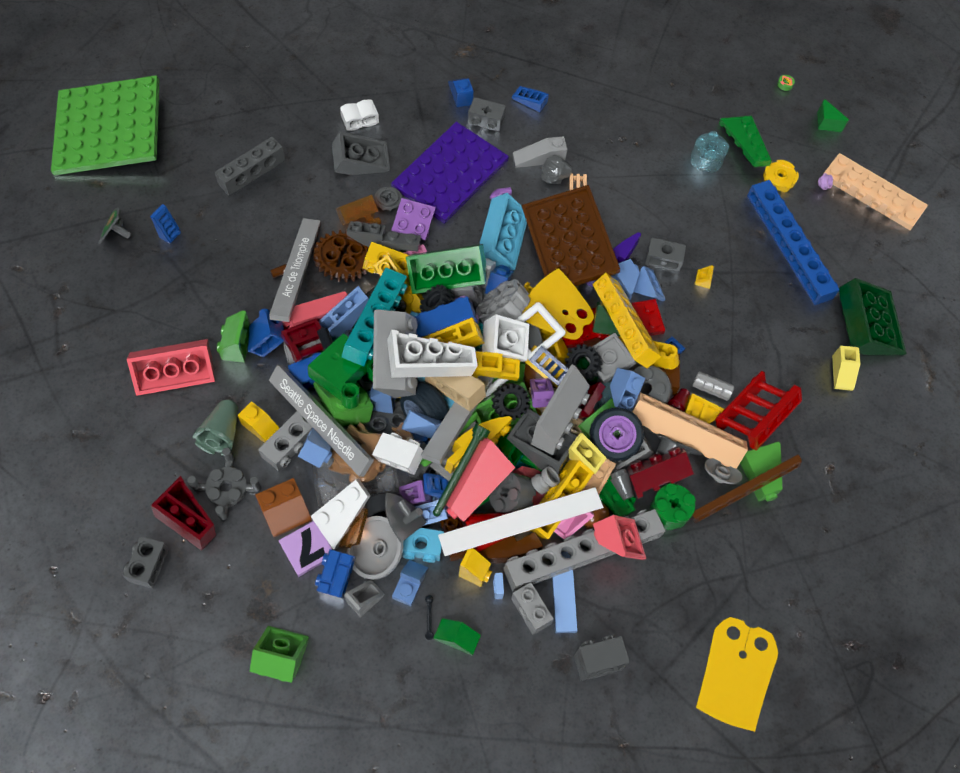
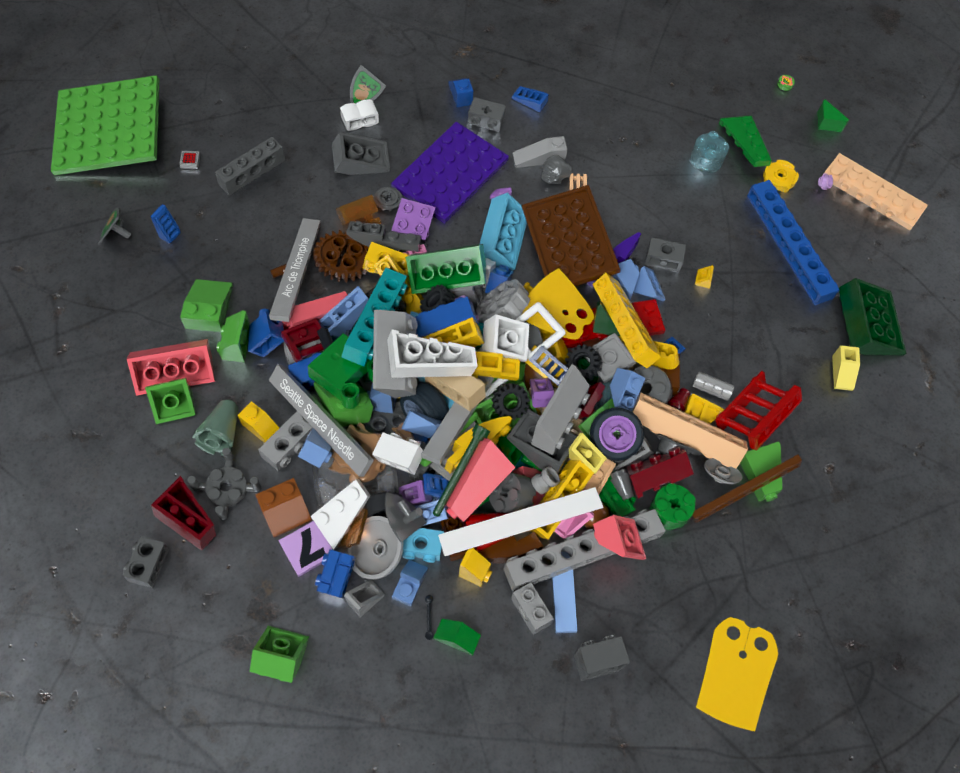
(171, 400): none -> bright green slope
(189, 159): none -> tile
(206, 305): none -> bright green slope
(365, 86): none -> shield
(498, 585): light blue tile -> none

